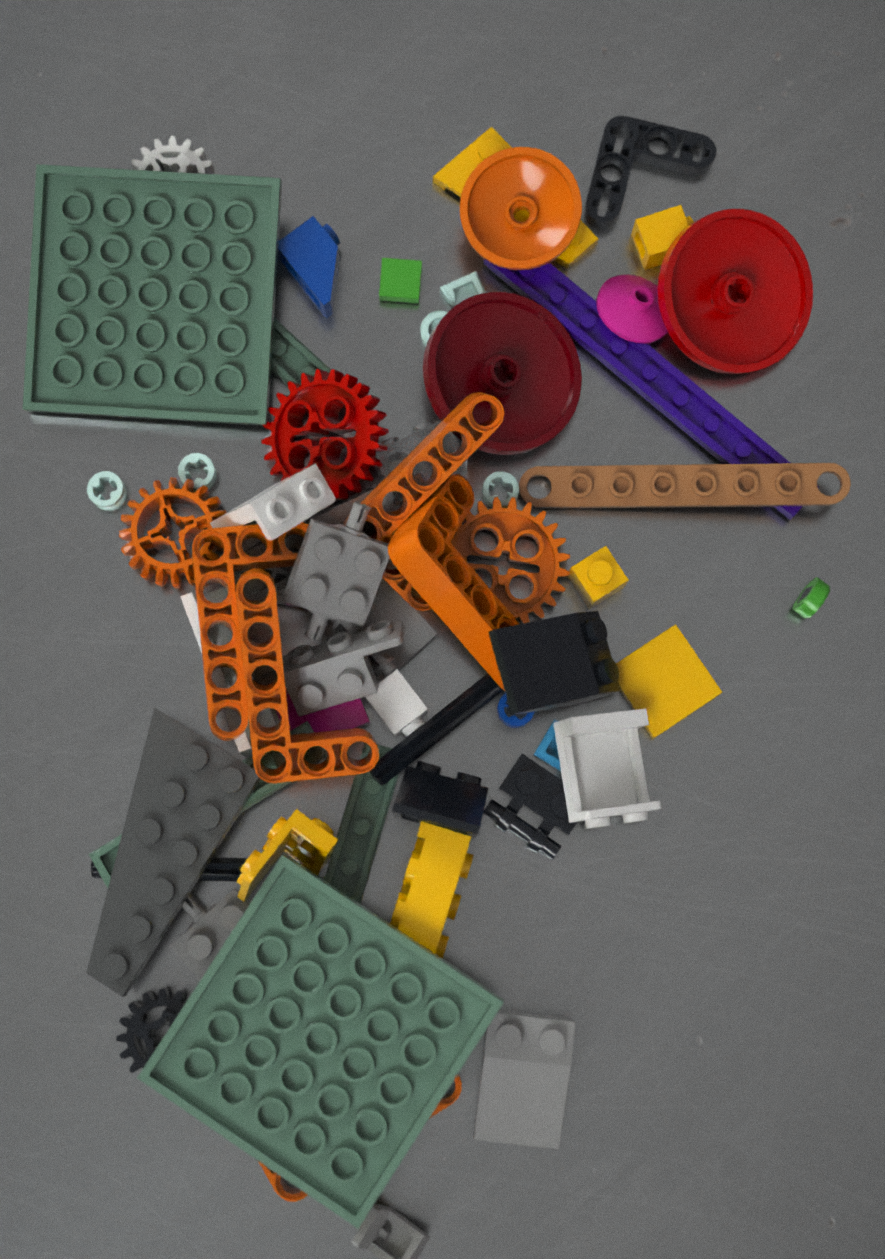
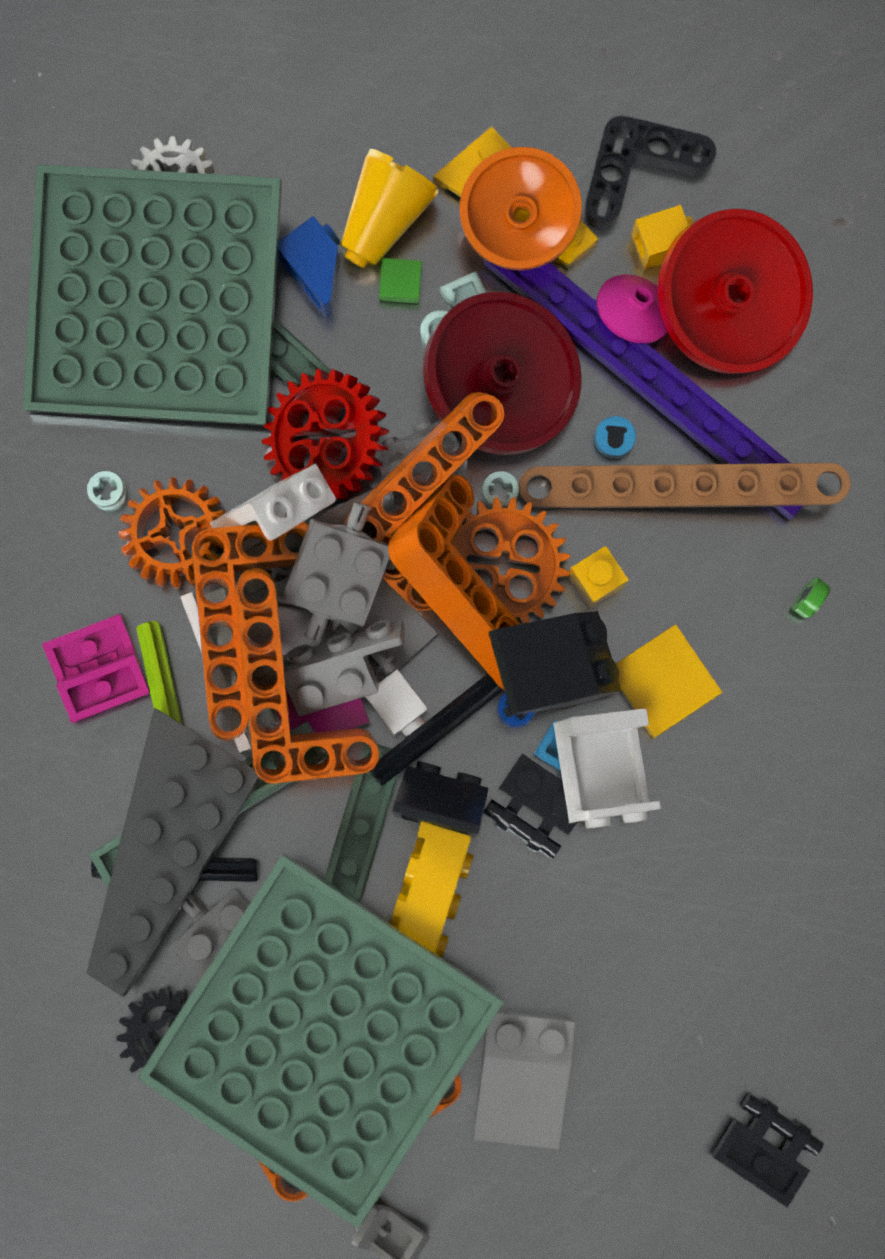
(96, 667): none -> dark pink slope
(158, 669): none -> lime axle
(195, 460): light aqua bush -> none
(301, 838): yellow bracket -> none
(383, 207): none -> yellow cone
(615, 437): none -> dark azure tile
(761, 1162): none -> black plate

